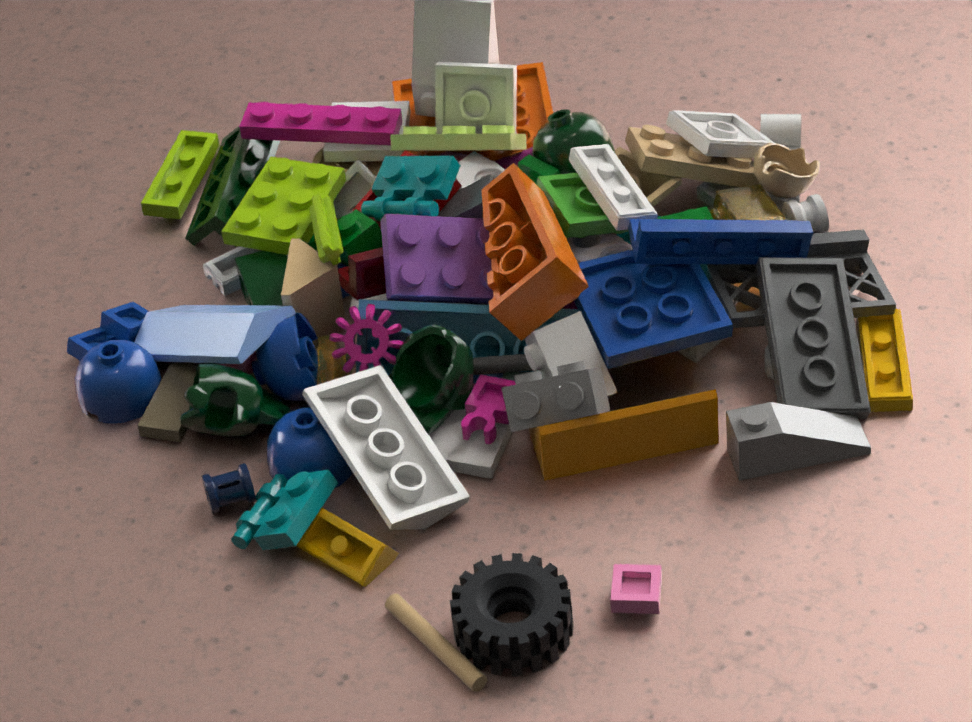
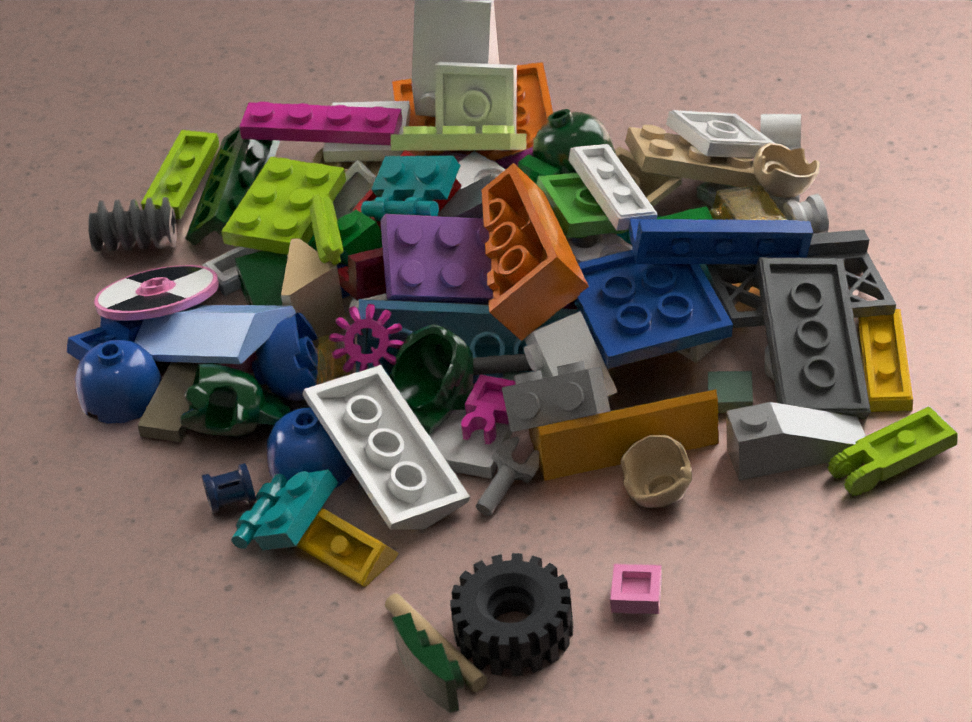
(132, 226): none -> dark grey piece
(156, 292): none -> piece
(428, 663): none -> dark green slope
(508, 472): none -> light grey bar
(656, 471): none -> tan hair
(732, 389): none -> sand green tile
(892, 450): none -> lime hinge

